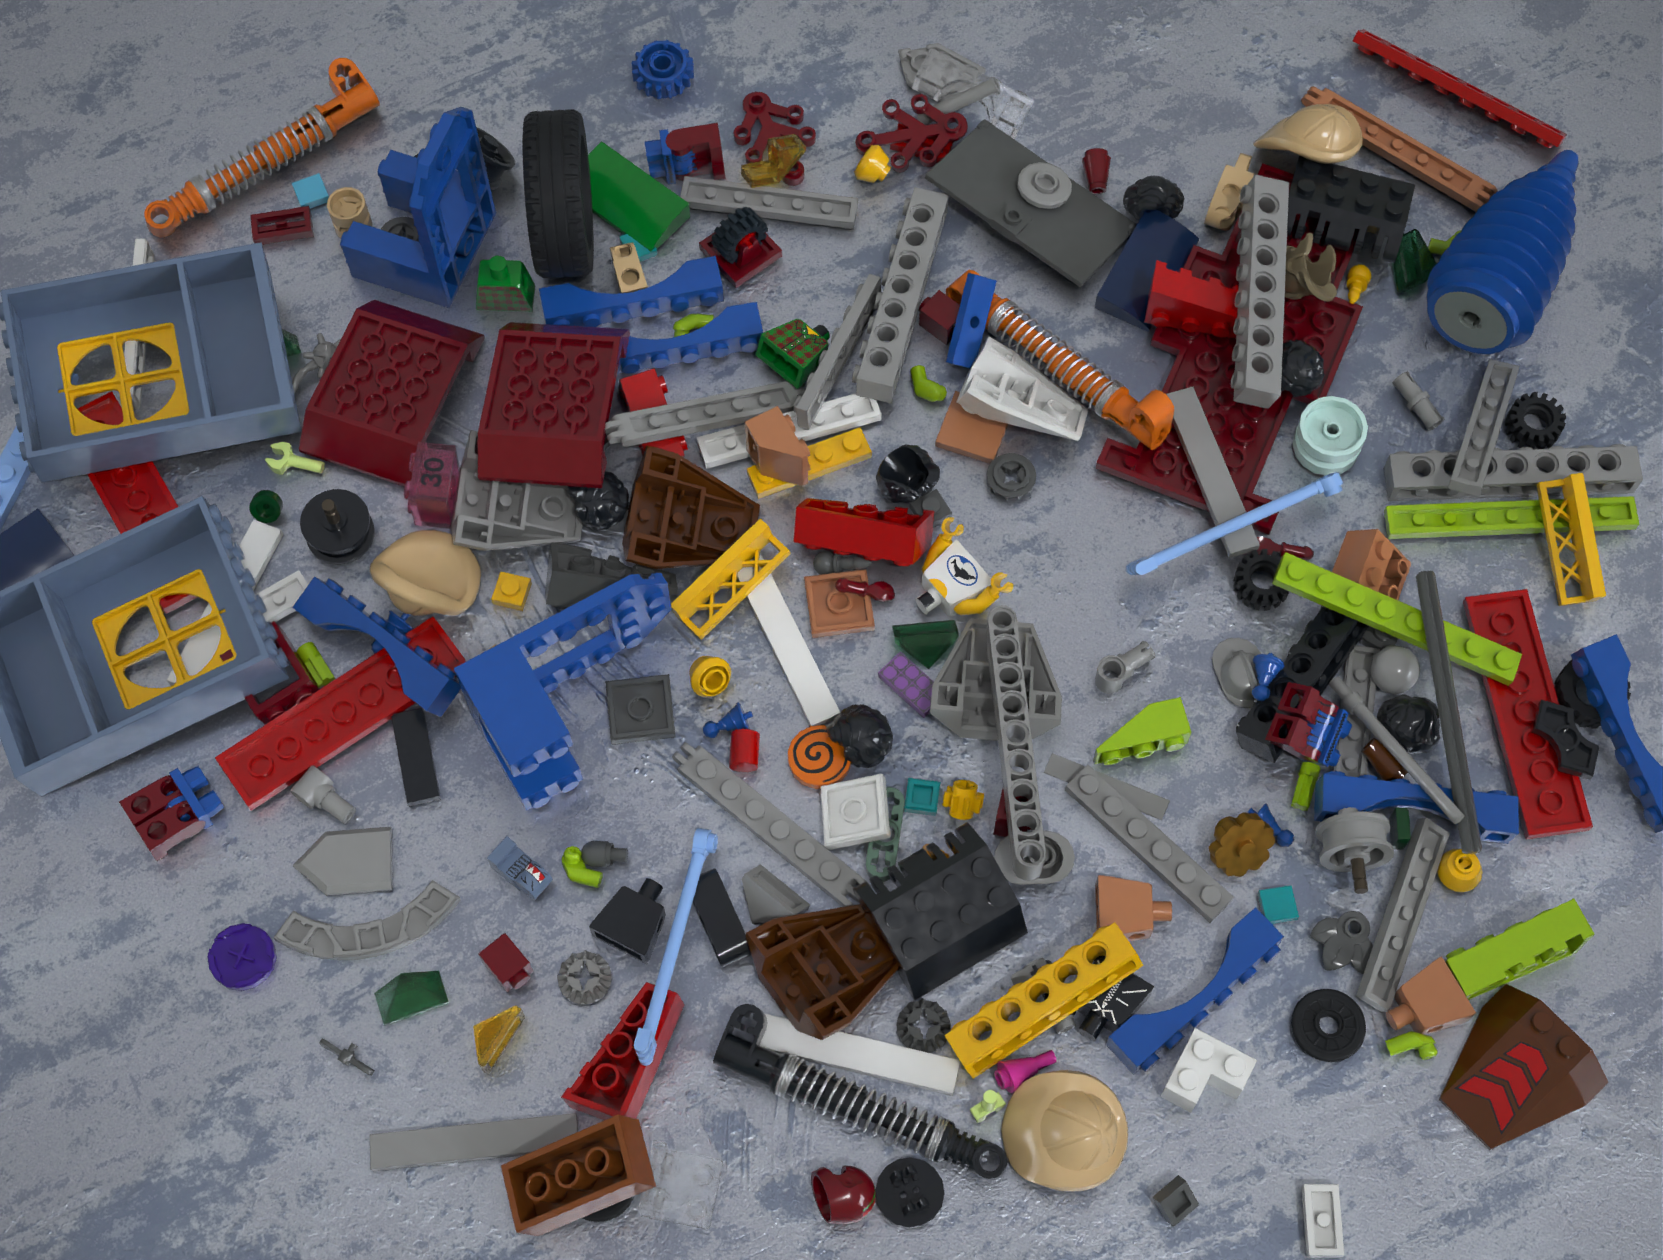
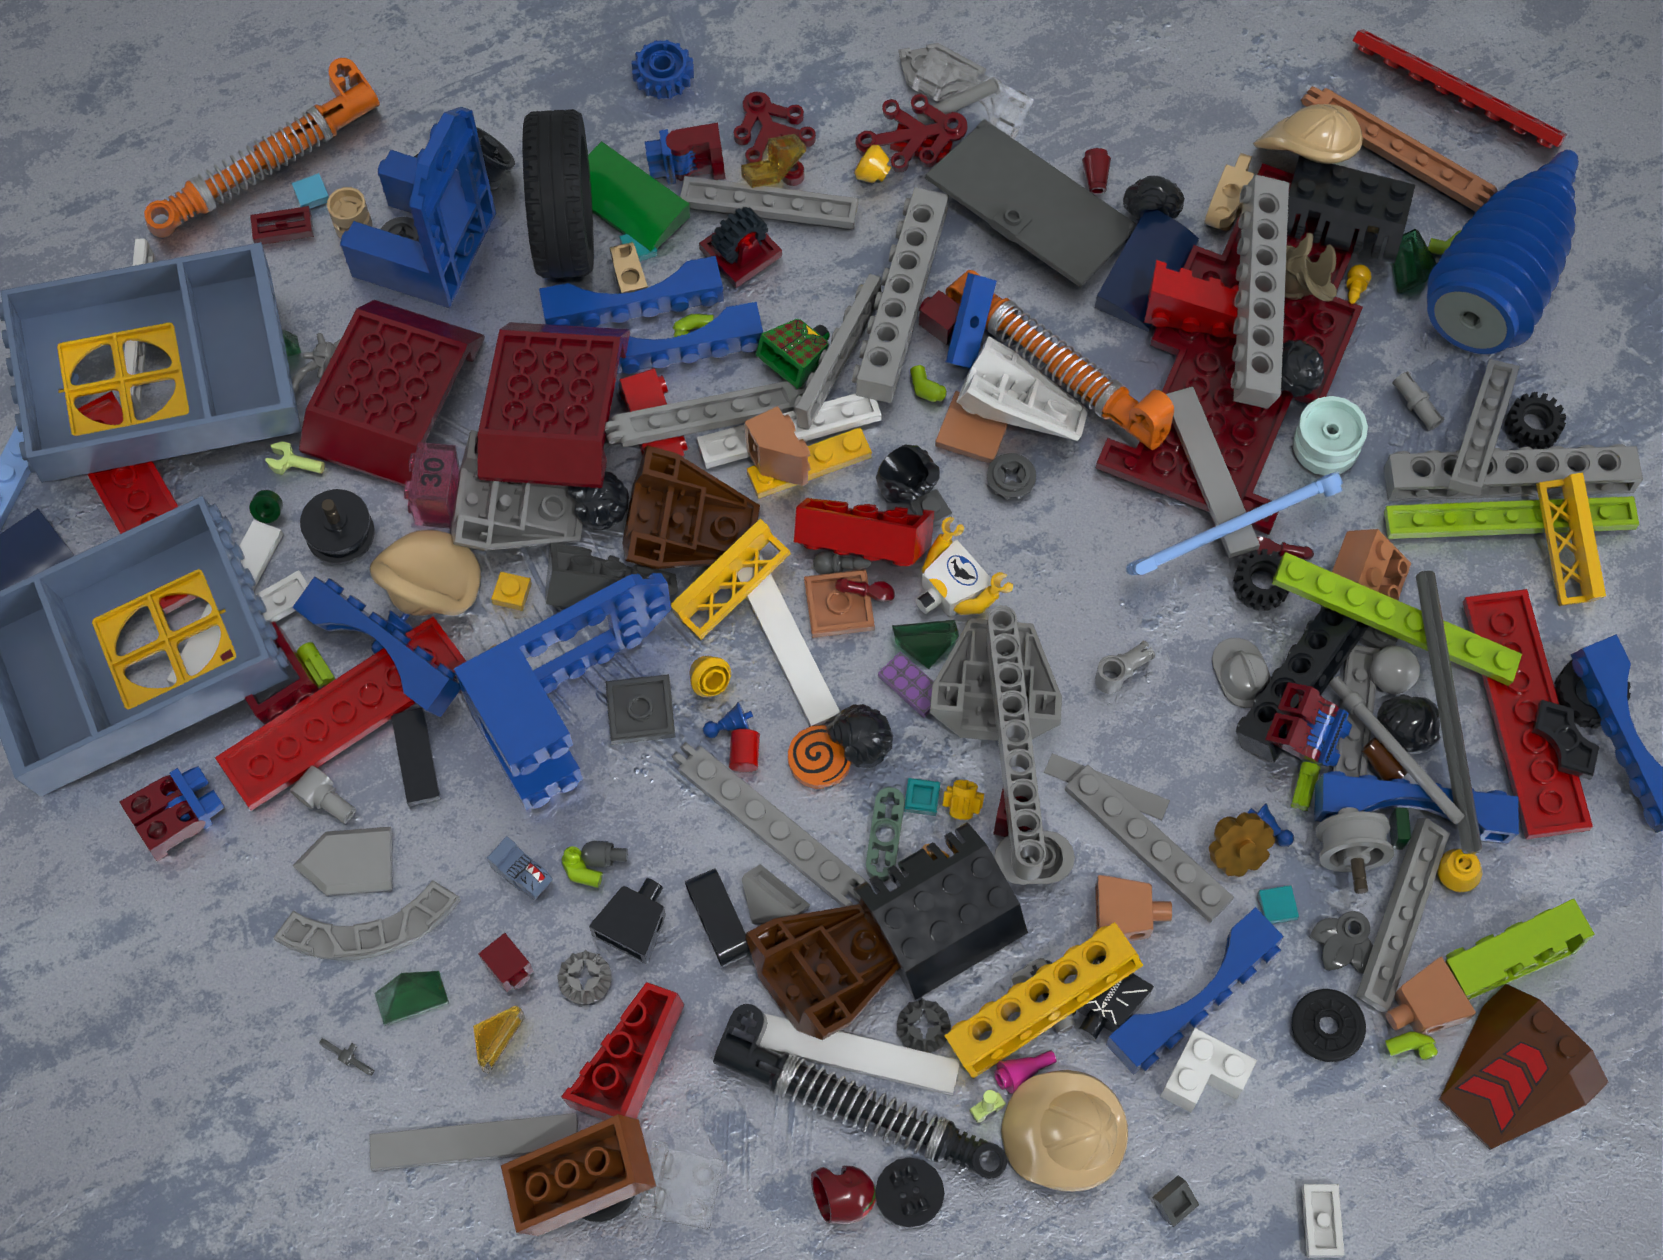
(242, 957): dark purple tile -> none
(504, 286): green torso -> none
(645, 1043): light blue hinge -> none
(855, 812): white plate -> none
(1044, 185): light grey wheel -> none
(1152, 729): lime slope -> none
(1267, 668): blue piece -> none

